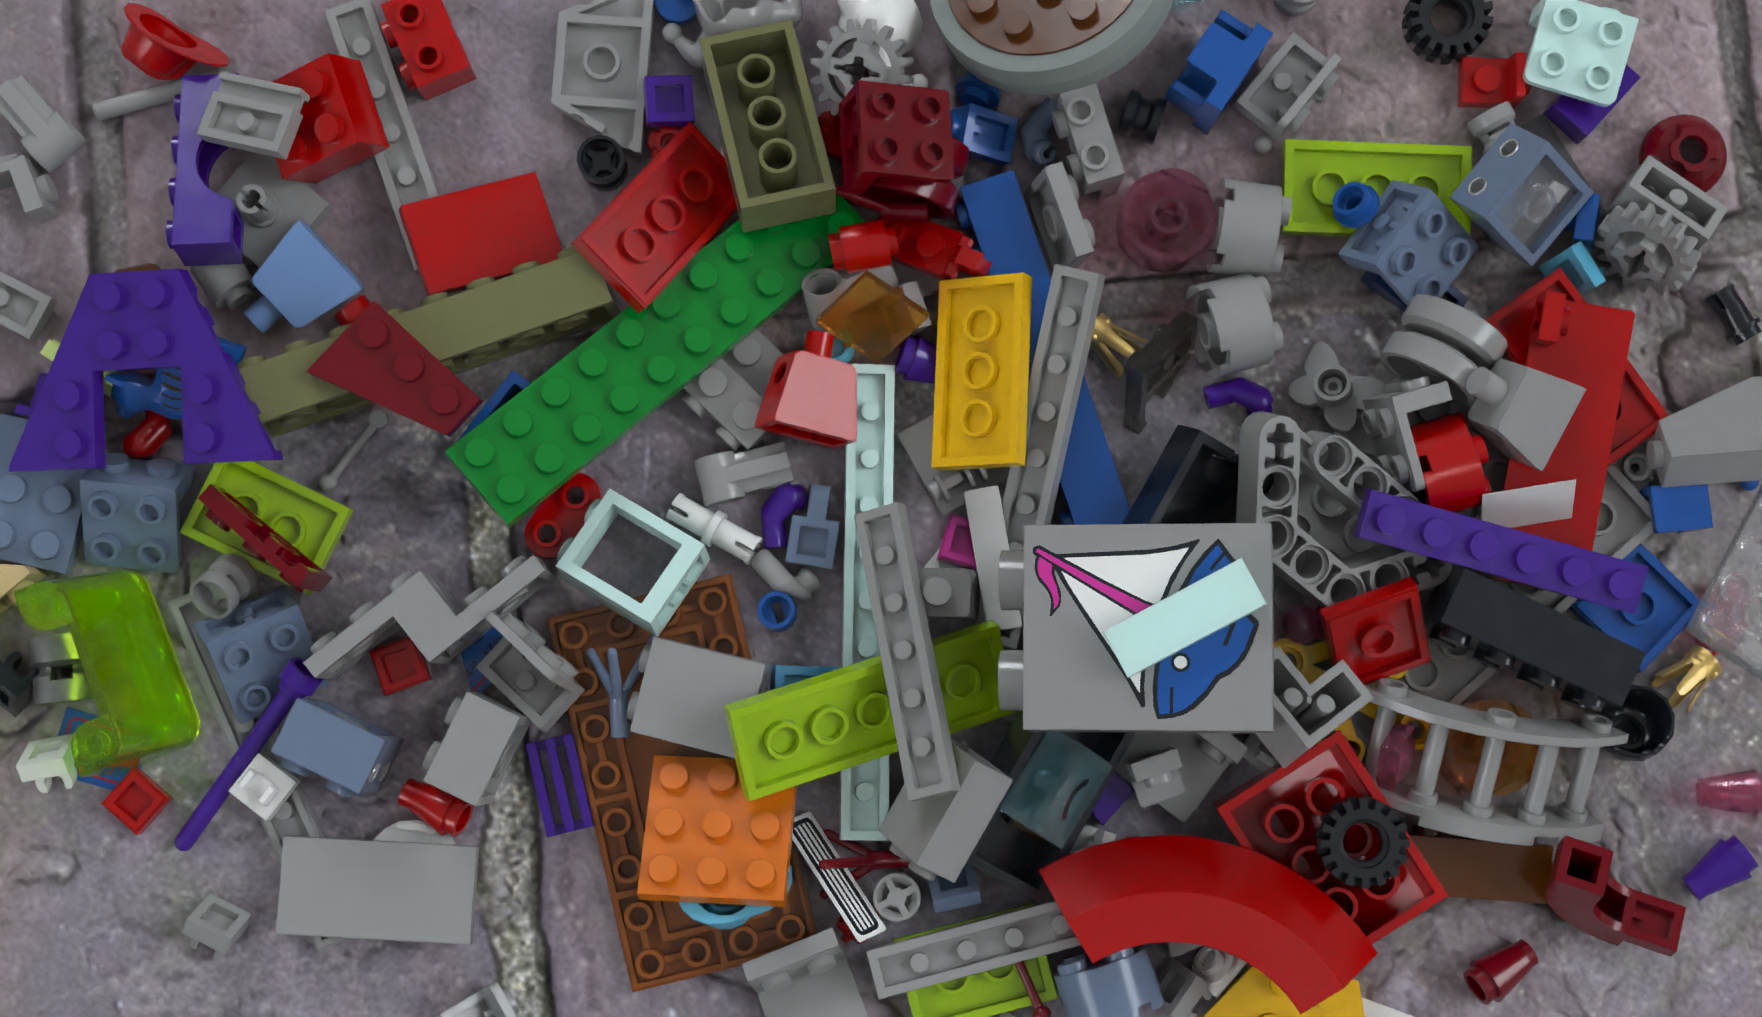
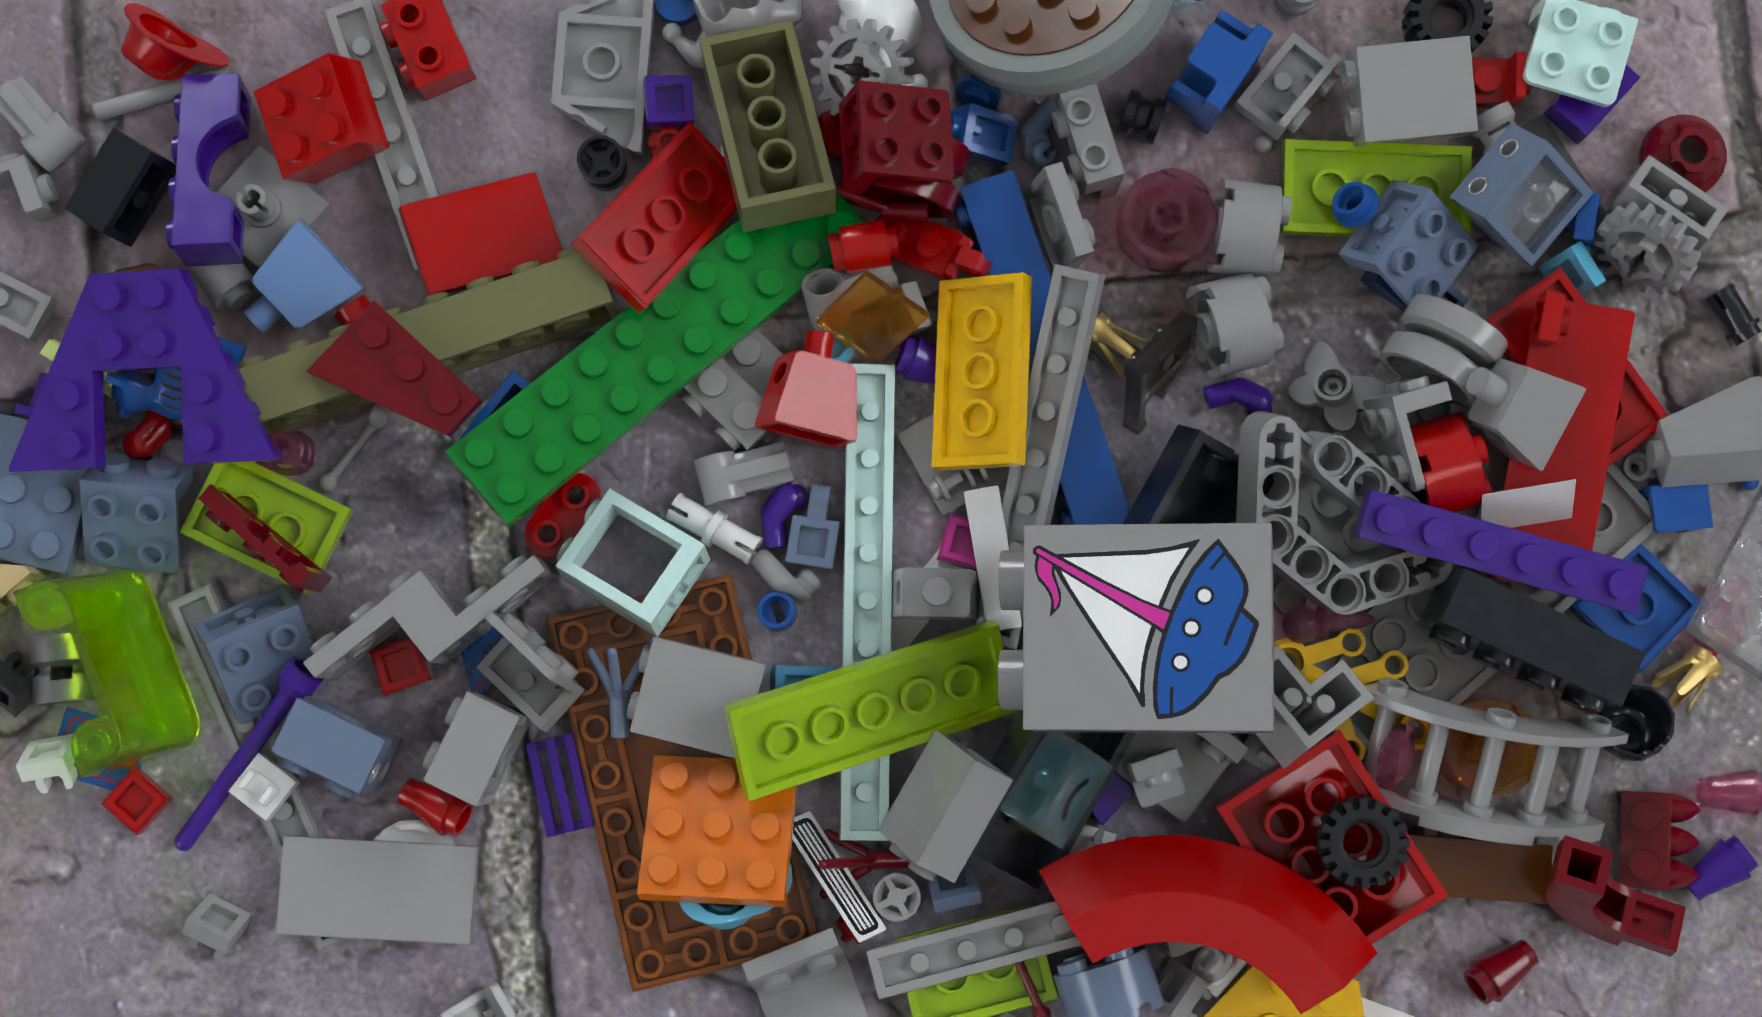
(118, 184): none -> black brick
(223, 586): light grey wheel -> none
(253, 115): light grey plate -> none
(300, 454): none -> clear pink cone
(907, 653): light grey plate -> none
(1185, 618): light aqua tile -> none
(1377, 631): red tile -> none
(1410, 91): none -> light grey panel
(1651, 840): none -> dark red plate

